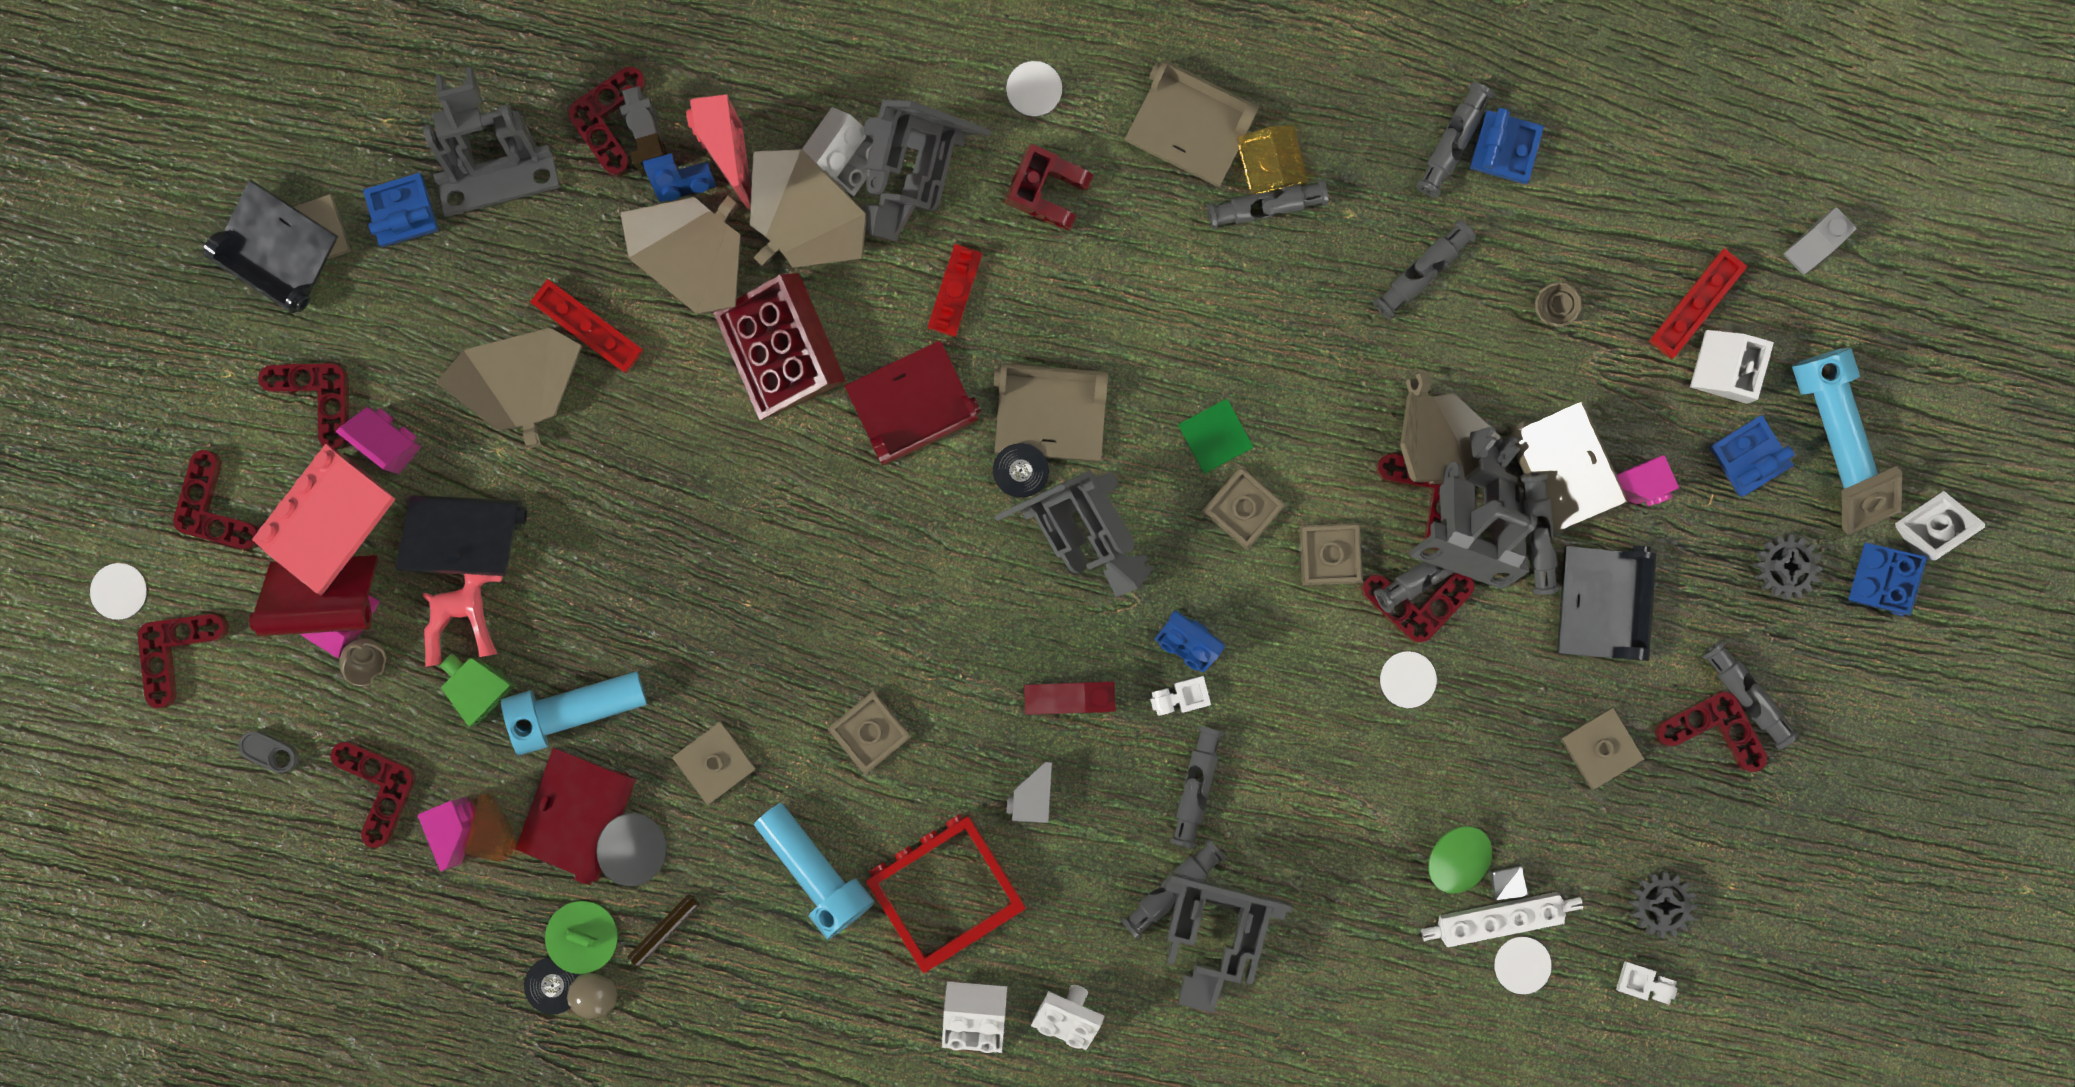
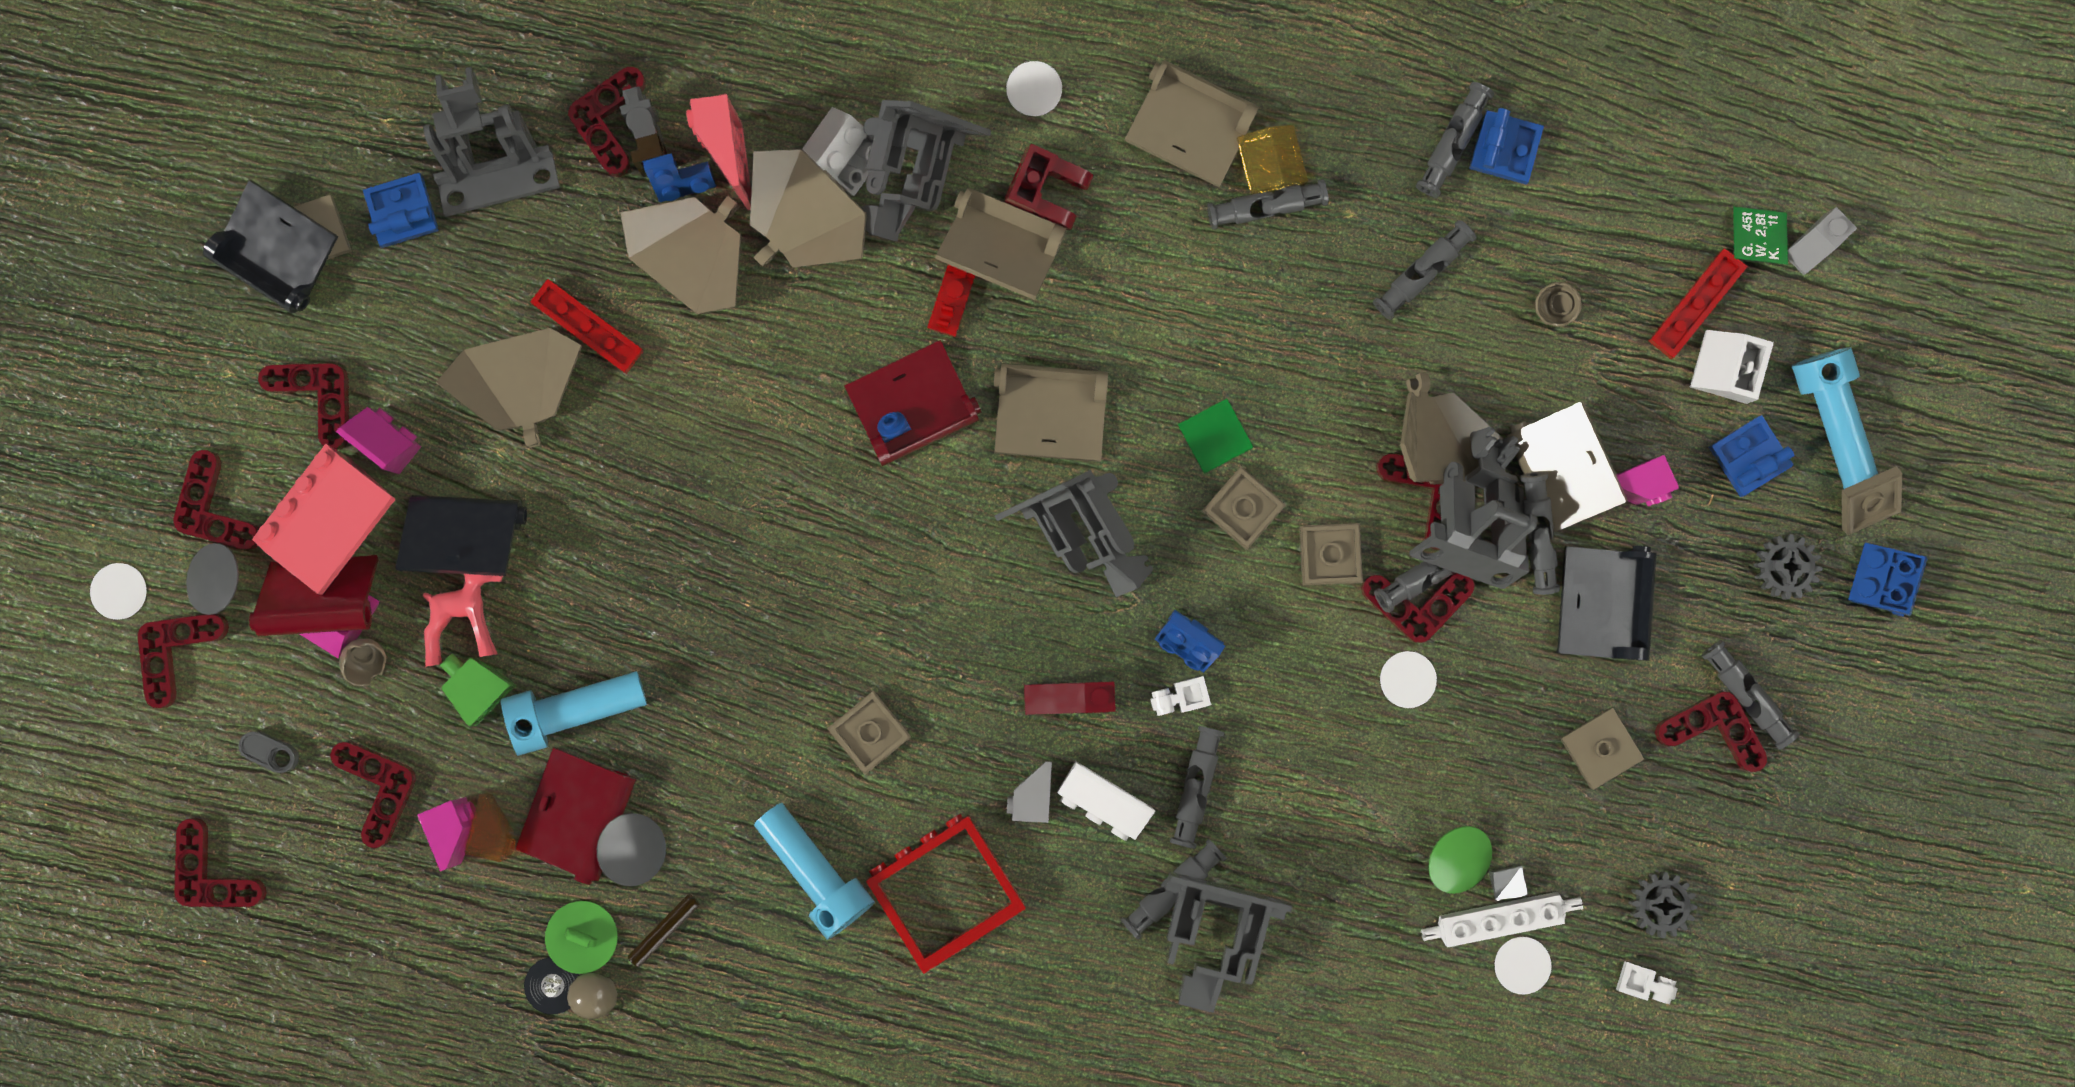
(204, 885): none -> dark red beam
(212, 579): none -> dark grey shield
(714, 763): dark tan plate -> none
(779, 345): dark red slope -> none
(892, 426): none -> blue plate
(974, 1017): white slope -> none
(1001, 243): none -> dark tan door
(1020, 470): black sticker -> none
(1068, 1018): white plate -> none
(1104, 802): none -> white slope
(1760, 235): none -> green sticker
(1938, 526): white slope -> none

